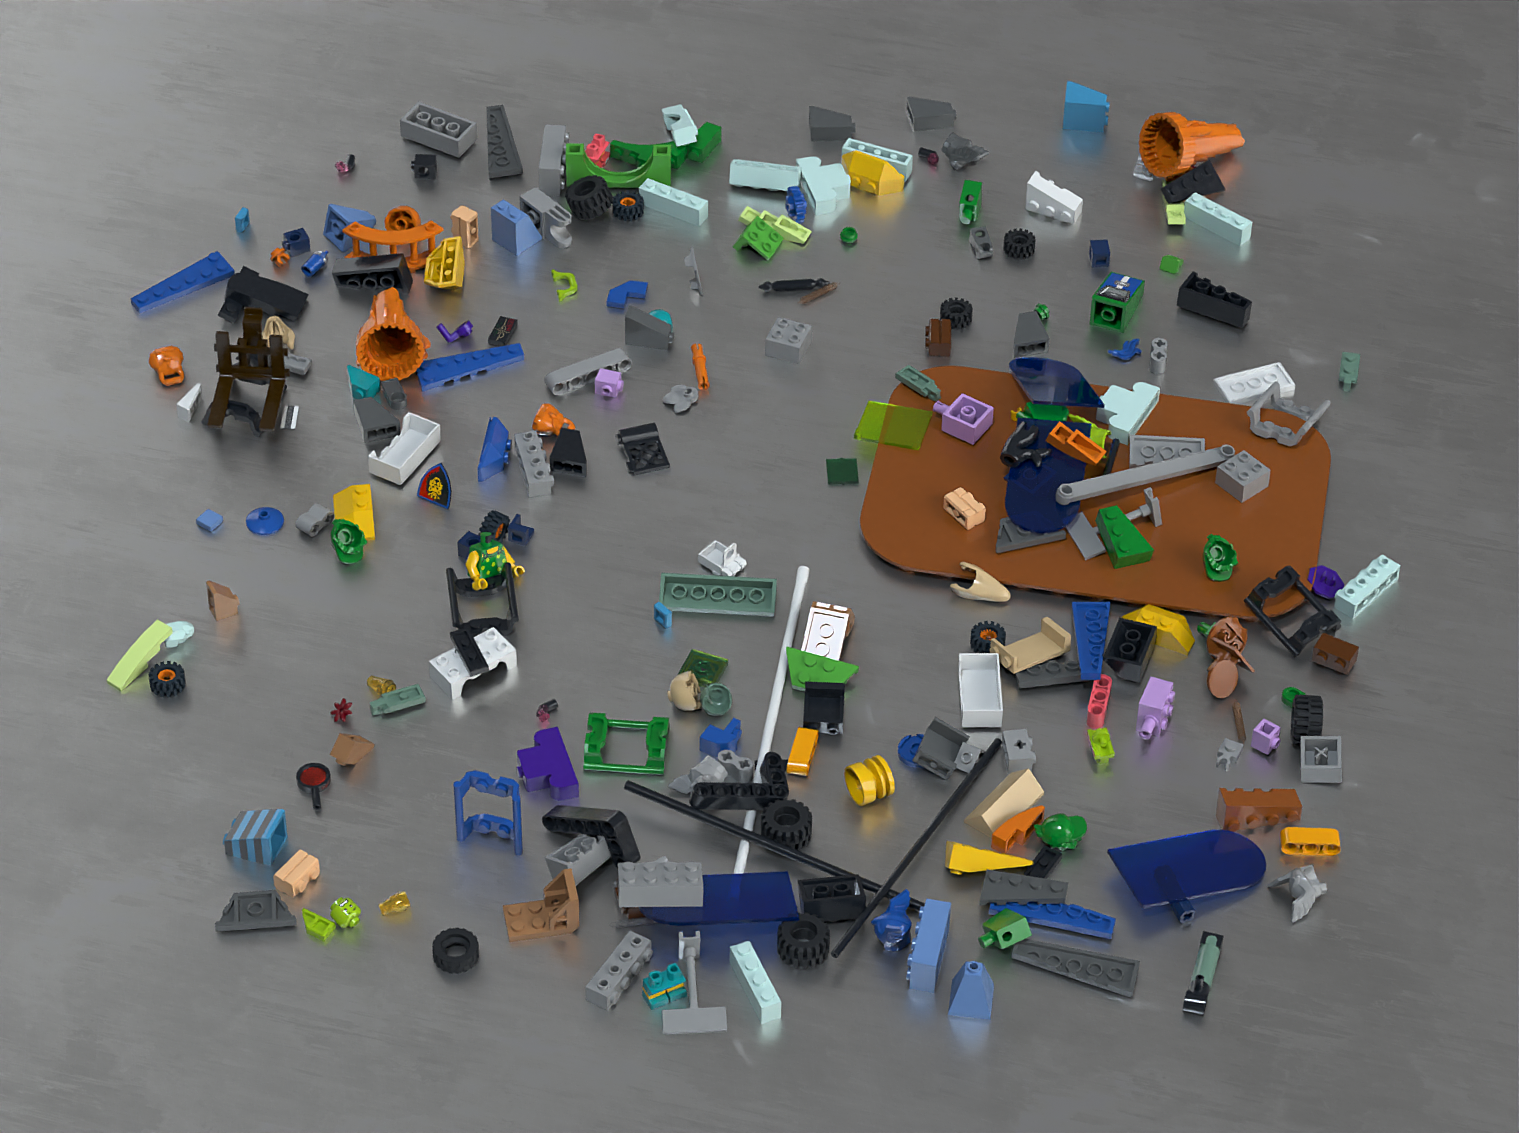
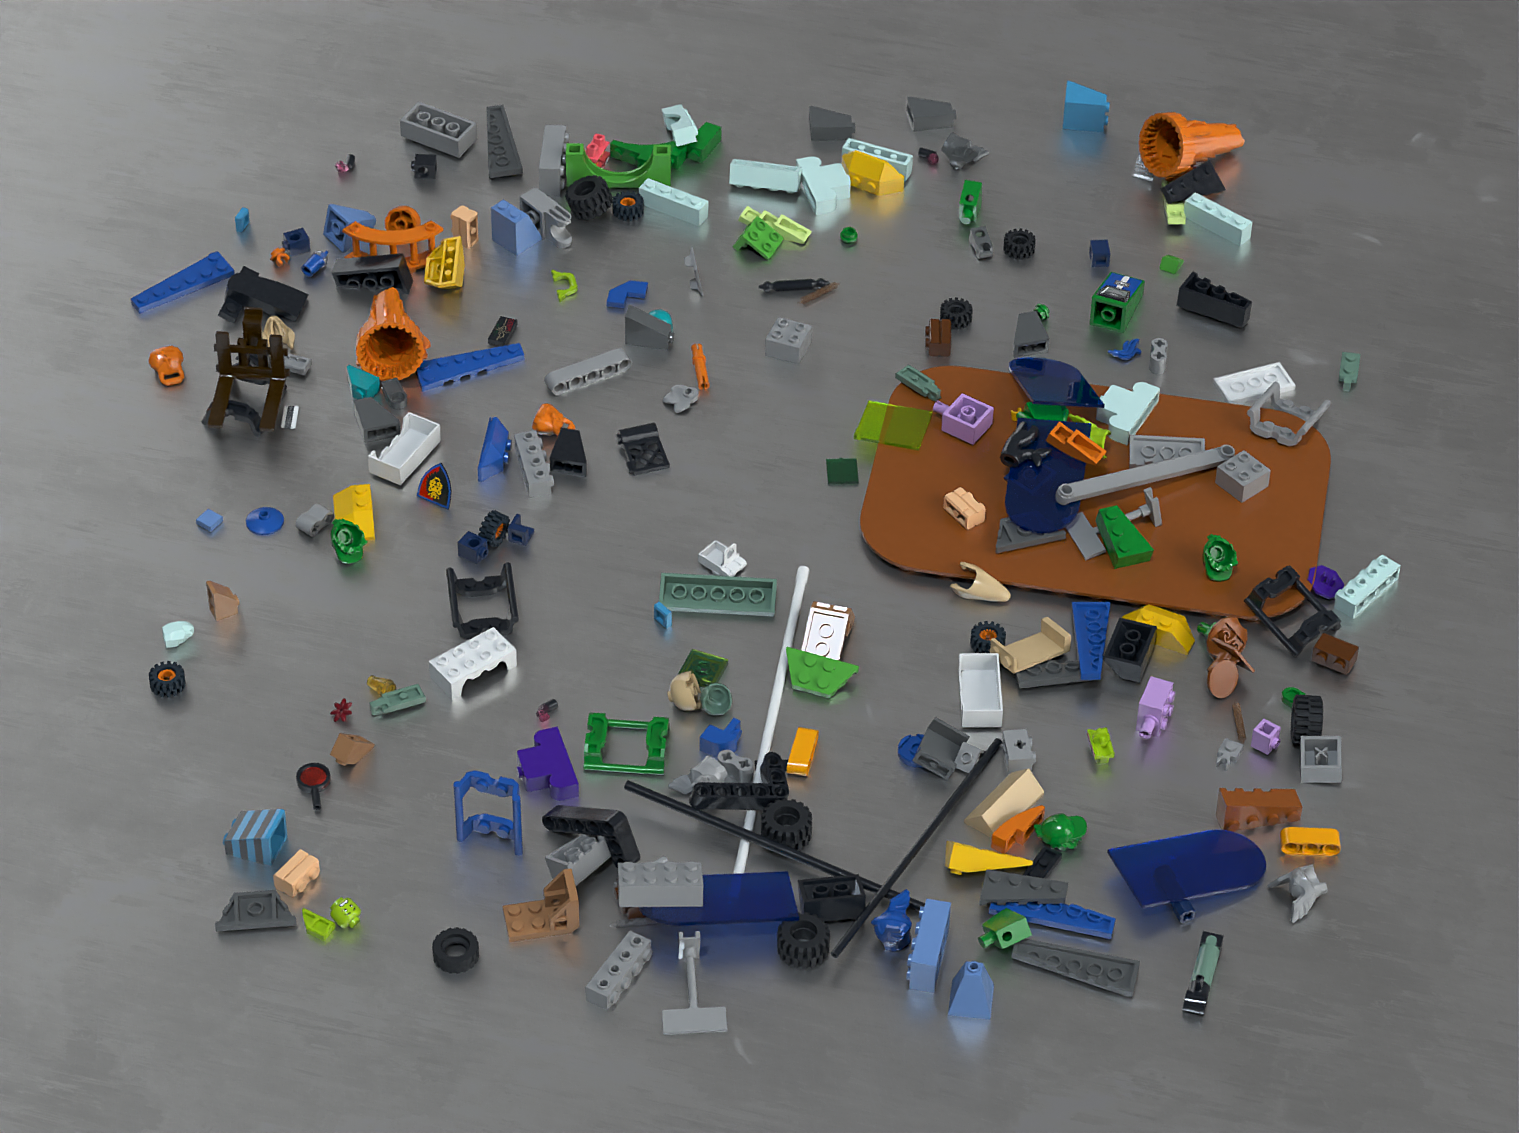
(136, 658): yellowish green slope -> none
(188, 404): white slope -> none
(395, 903): clear yellow cone -> none
(463, 330): dark purple plate -> none
(469, 651): black tile -> none
(487, 560): torso -> none
(608, 383): lavender brick -> none
(664, 986): teal hips -> none
(755, 982): light aqua brick -> none
(795, 204): blue gear -> none
(824, 707): black panel -> none
(869, 780): yellow wheel -> none
(1052, 201): white wedge -> none
(1099, 702): coral beam -> none
(1111, 456): black bar -> none

